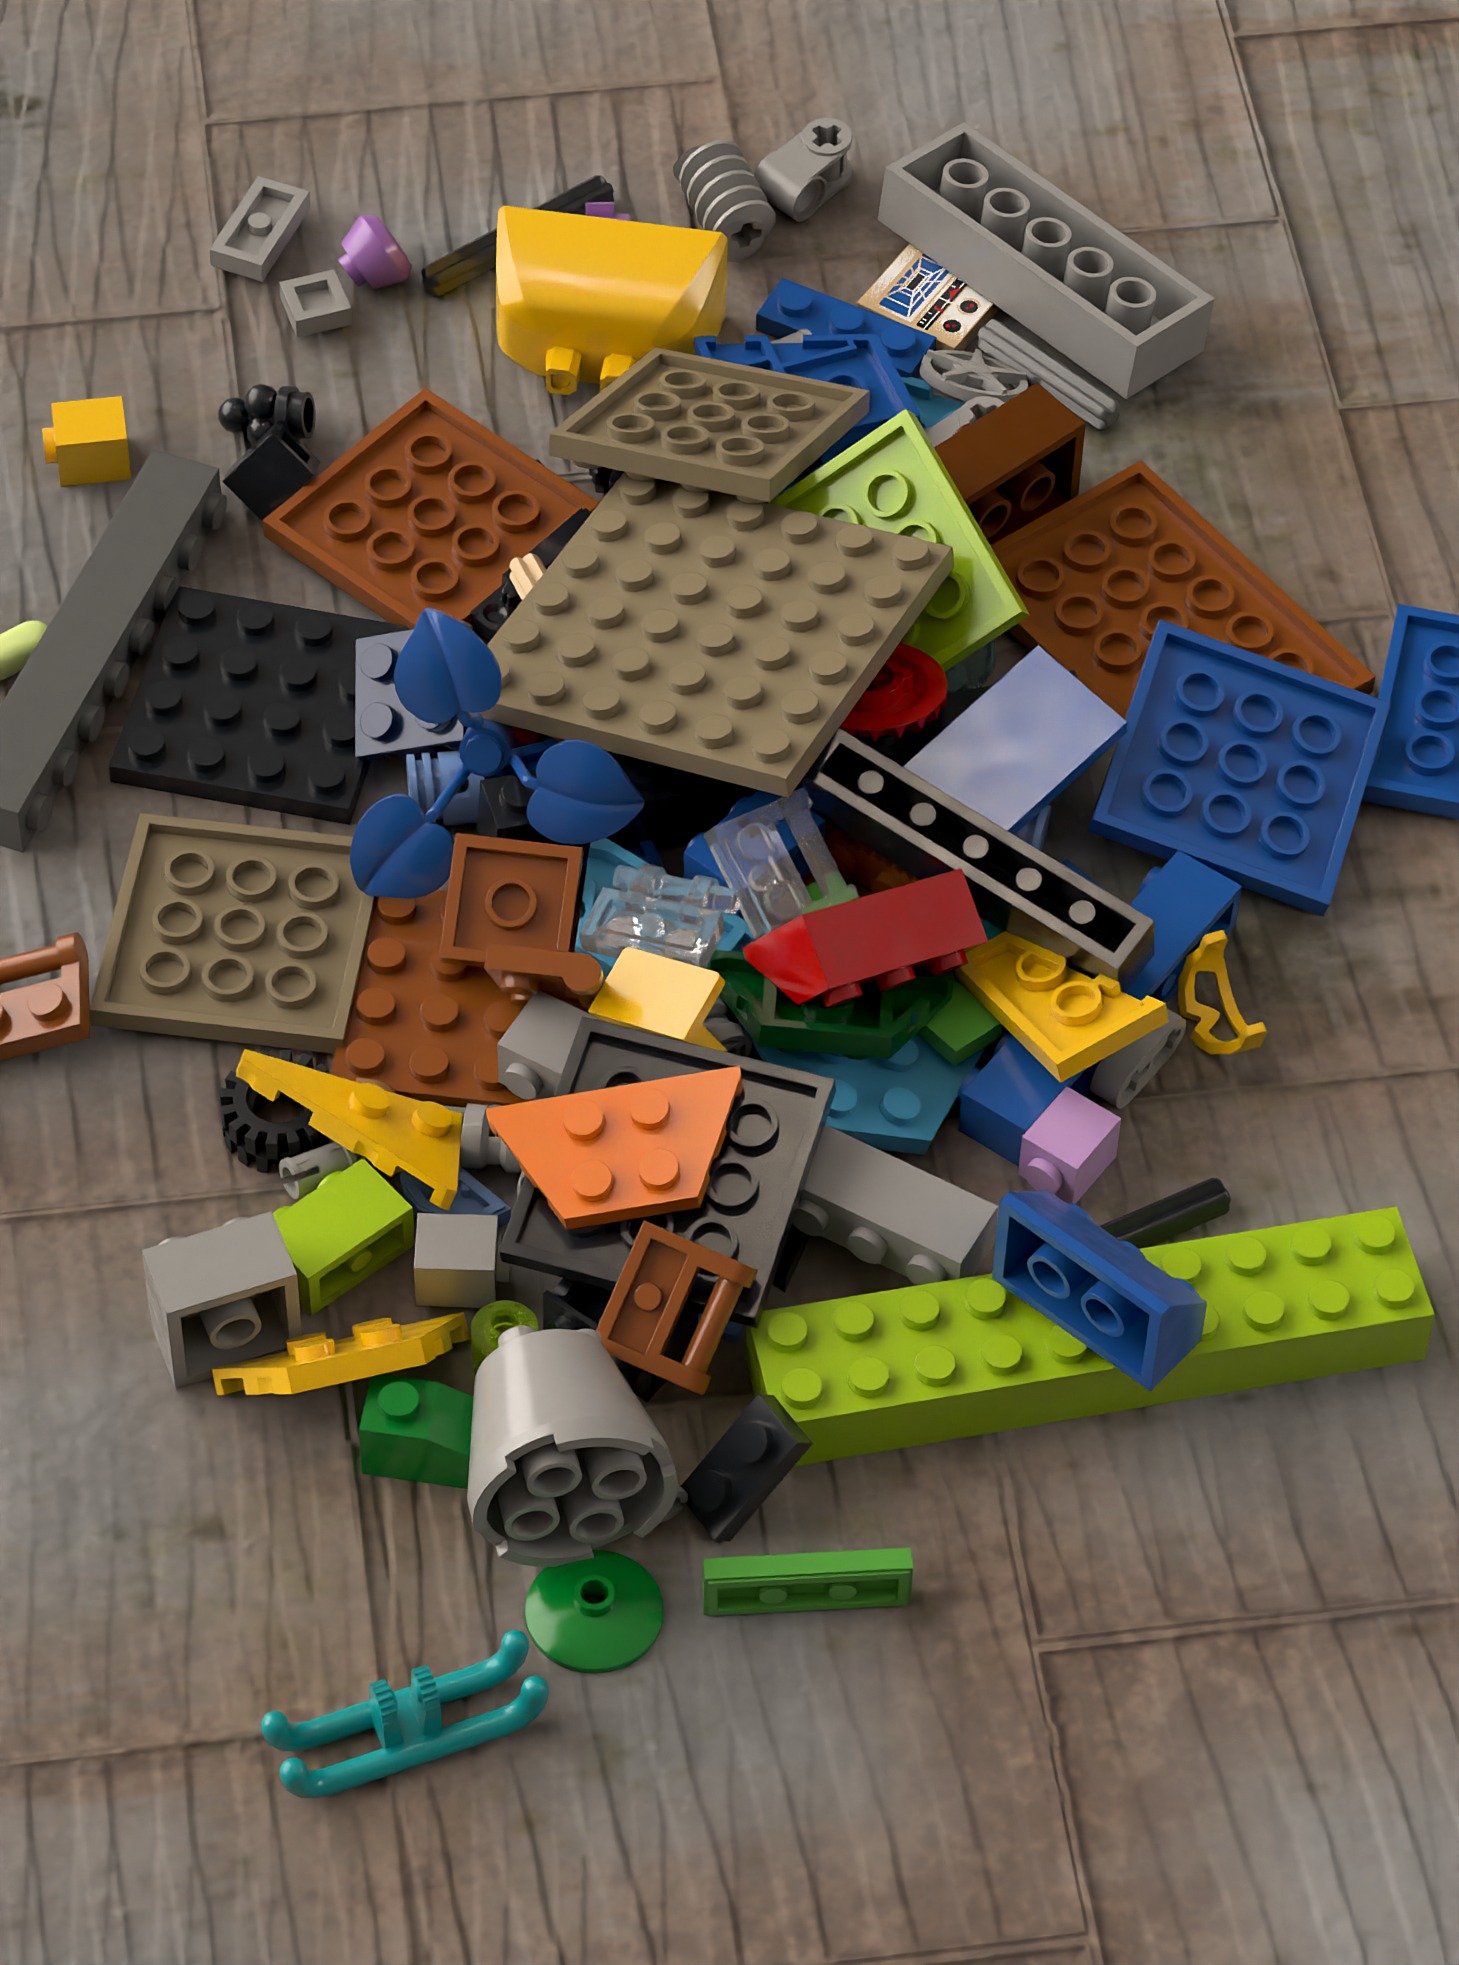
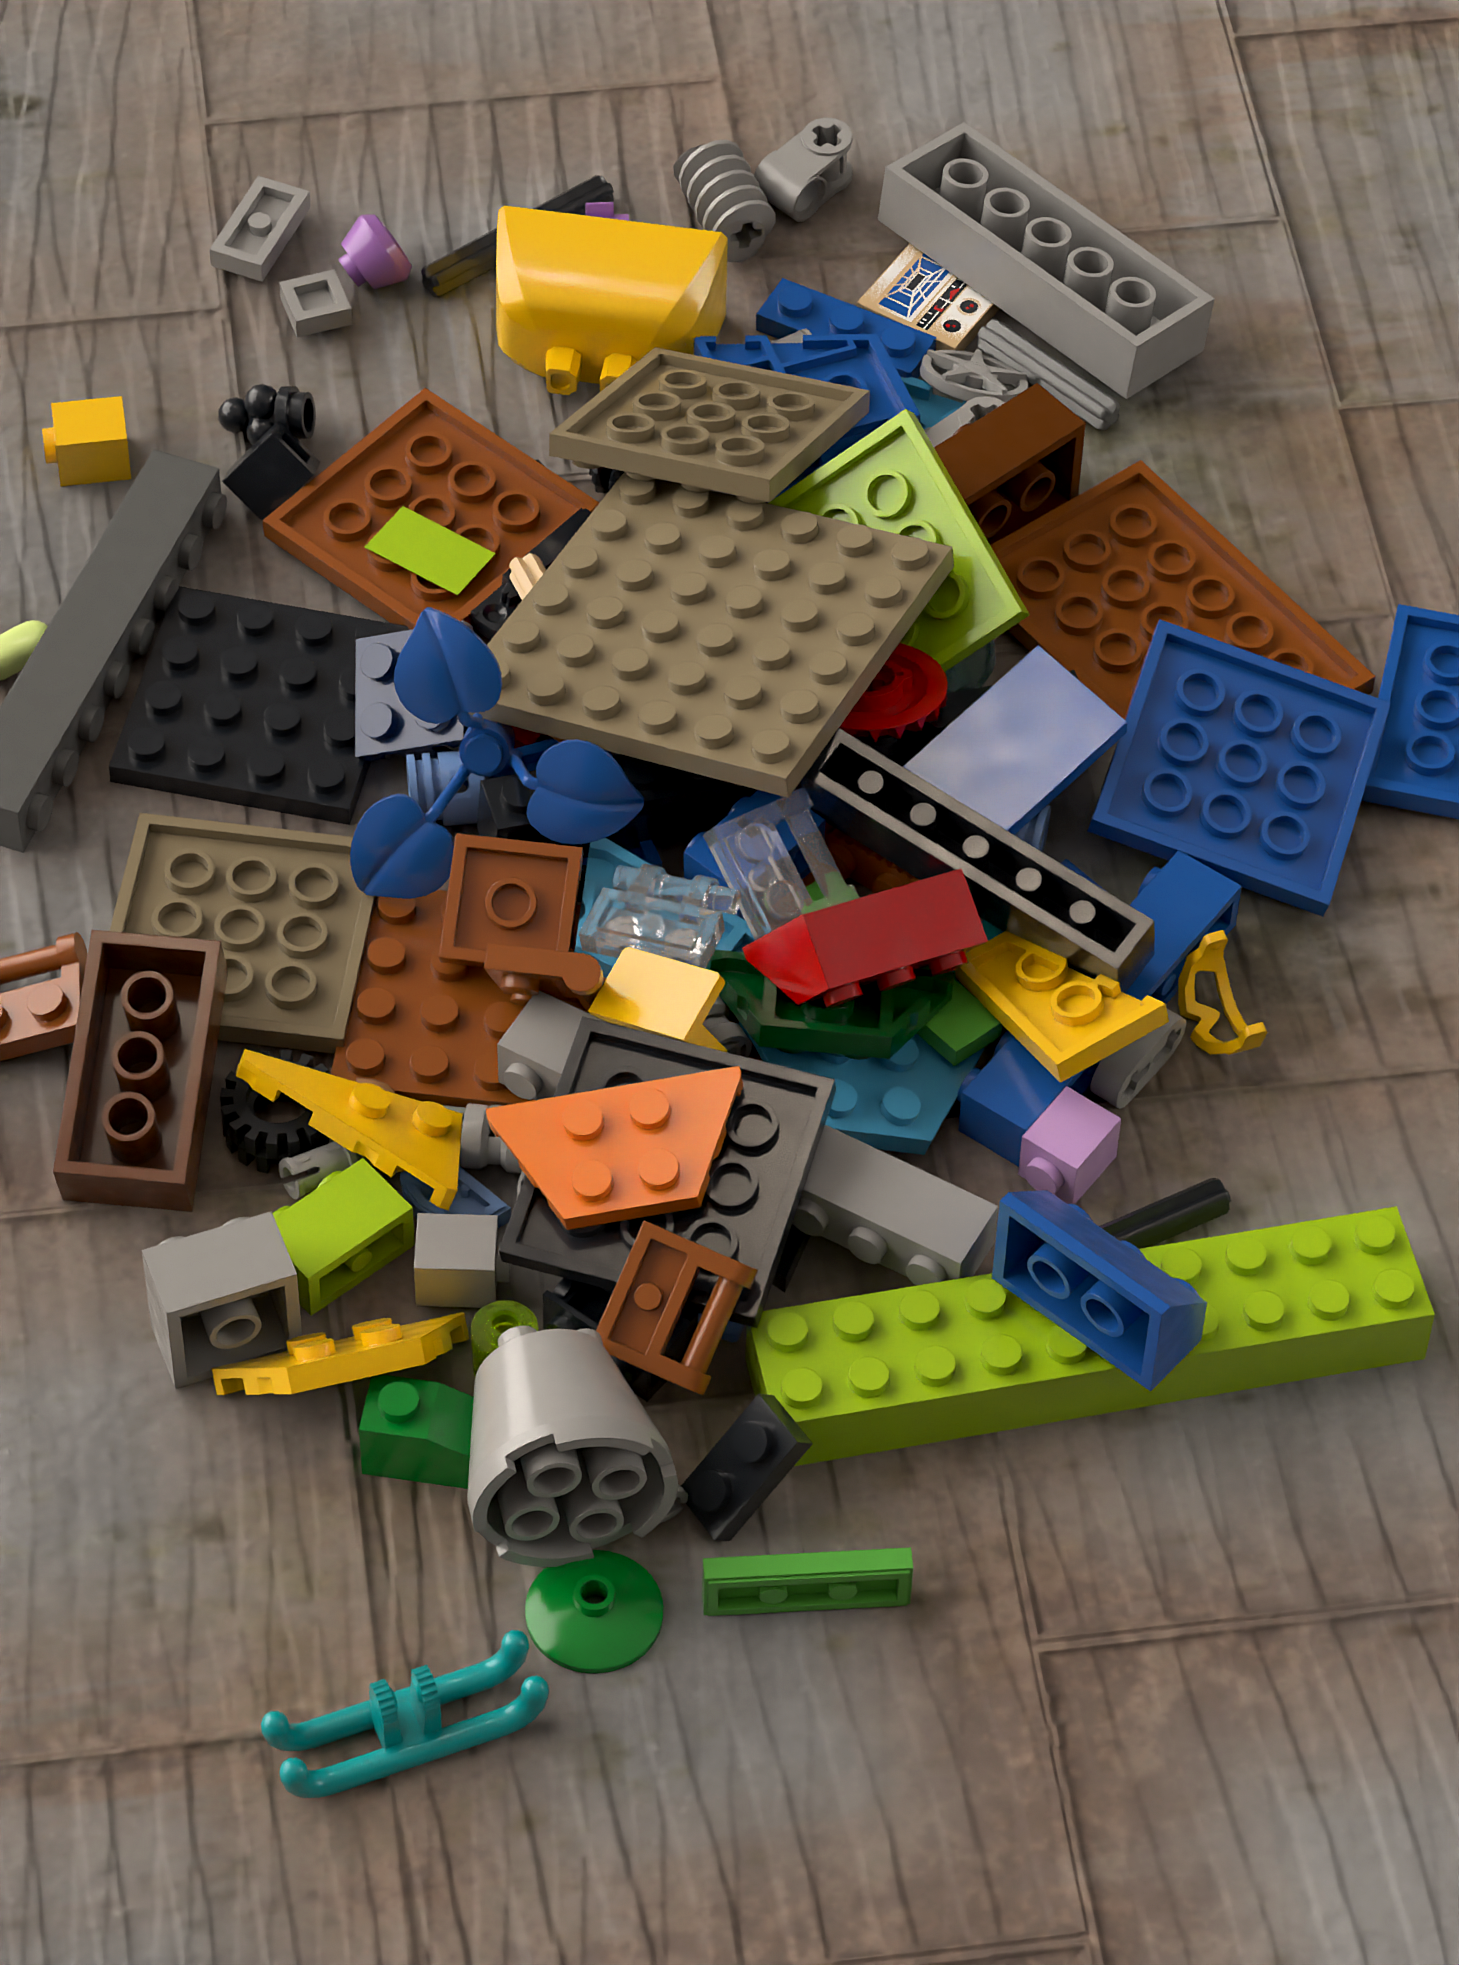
(141, 1071): none -> reddish brown brick
(430, 550): none -> lime sticker

